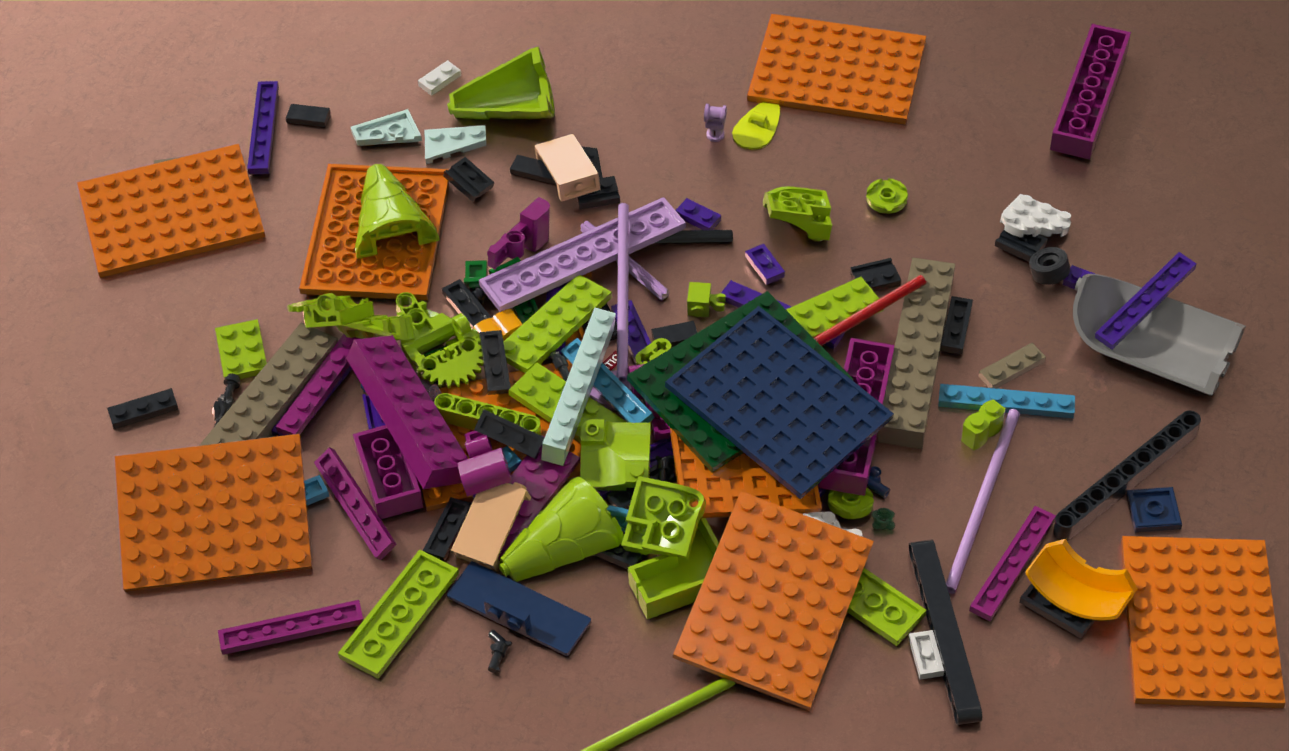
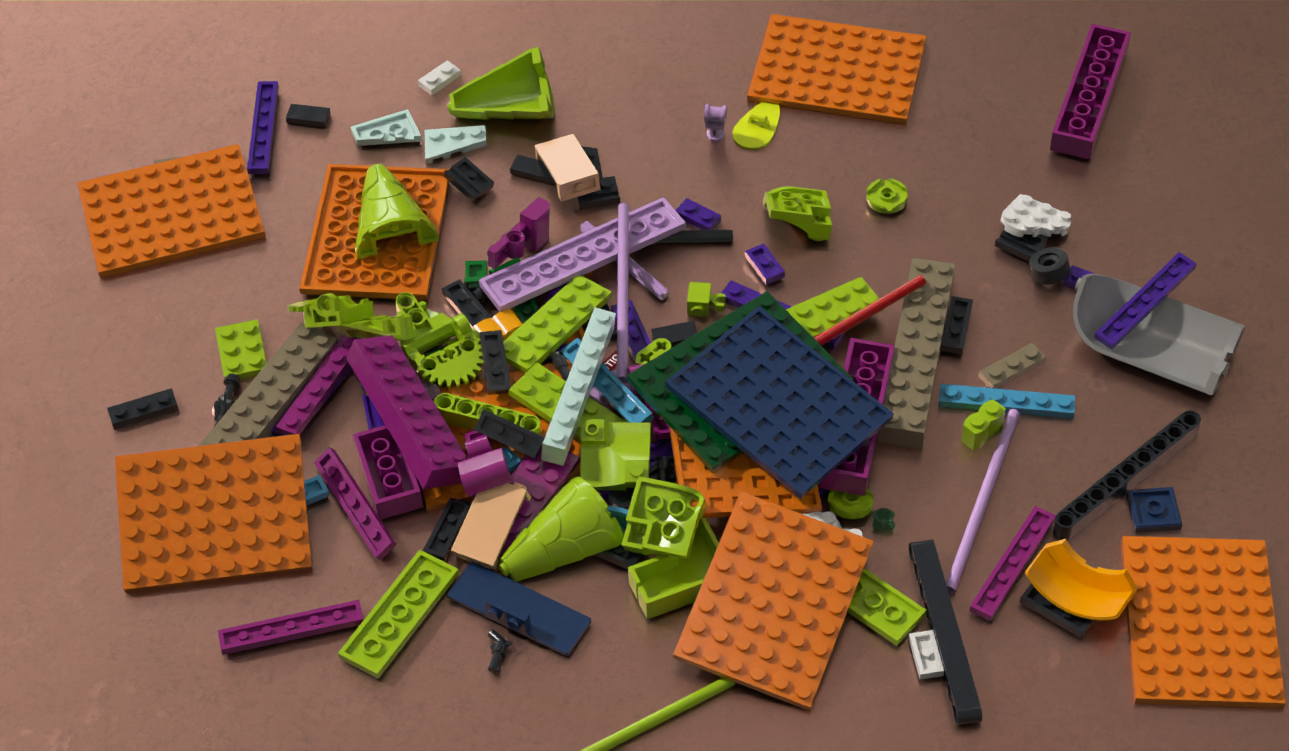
(875, 484): dark blue arm -> none
(878, 274): black plate -> none

